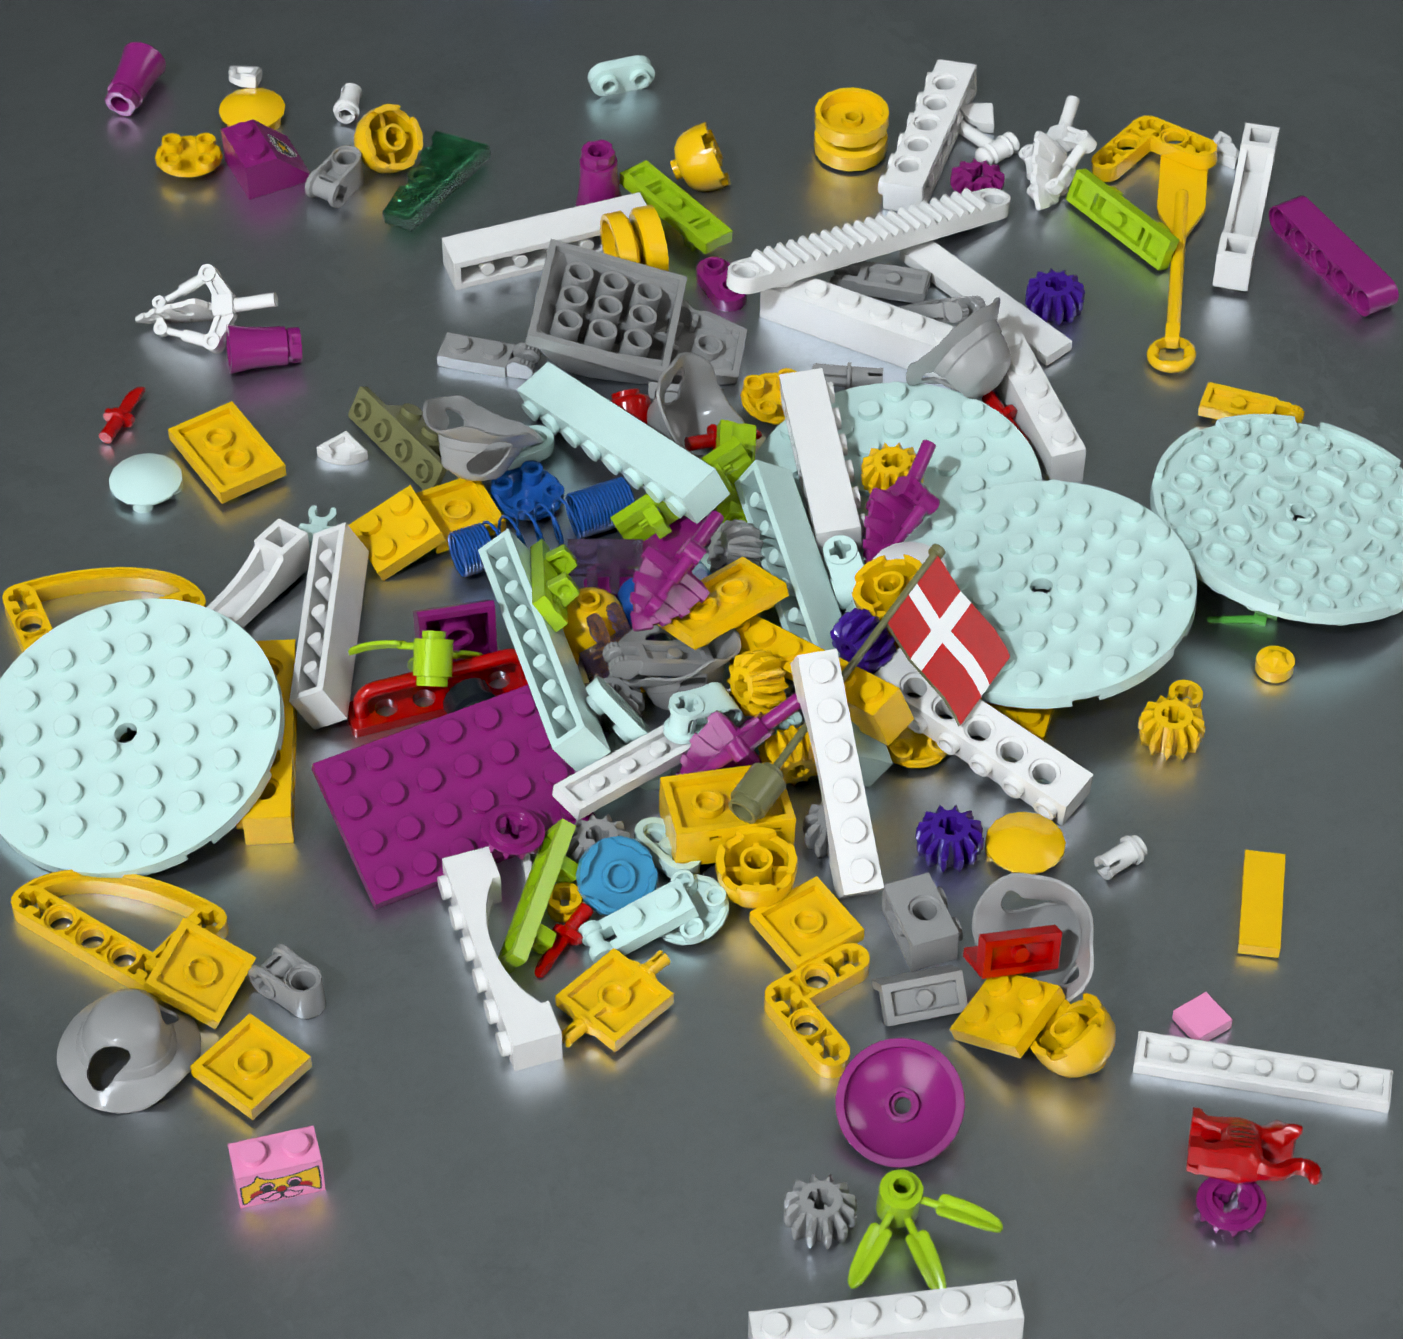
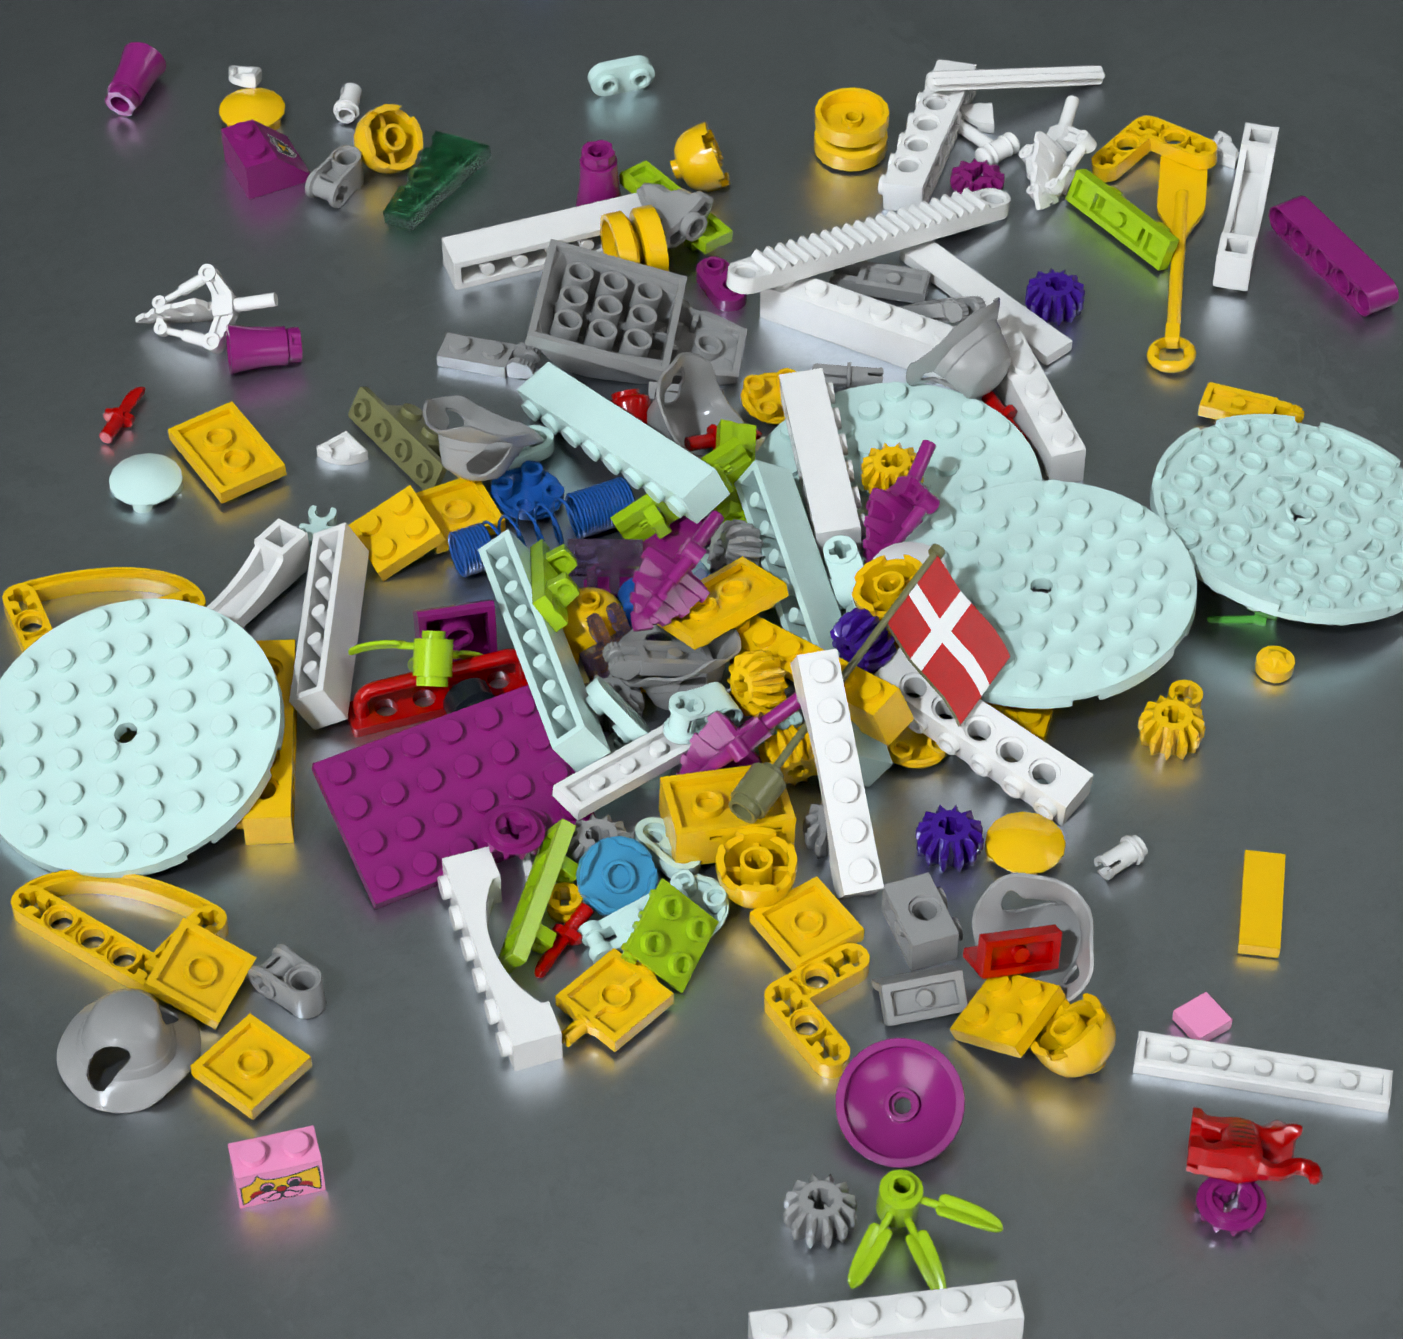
(188, 154): yellow dish -> none
(669, 935): none -> lime hinge
(680, 211): none -> light grey rock
(1015, 78): none -> white axle

